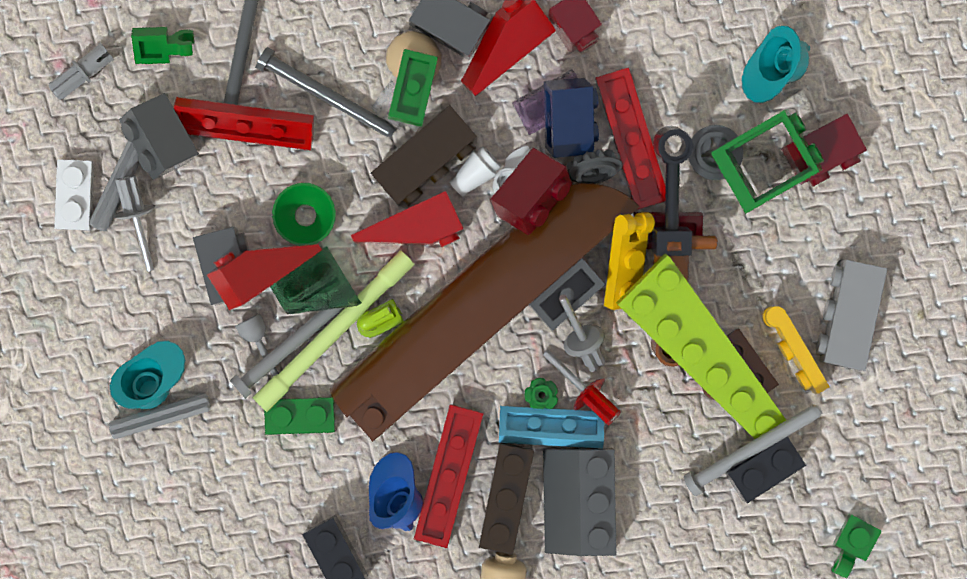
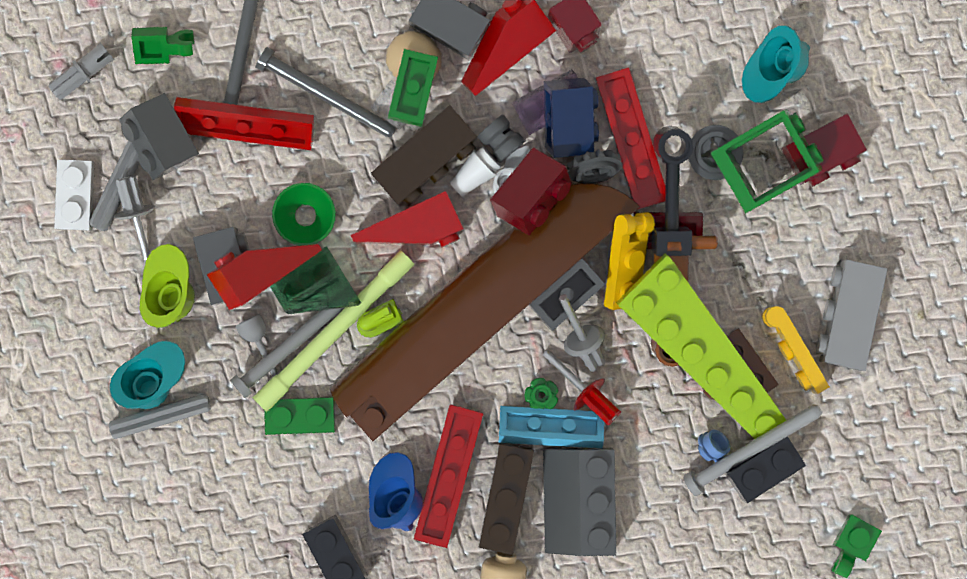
(166, 287): none -> lime piece
(501, 138): none -> dark grey wheel
(713, 445): none -> medium blue plate

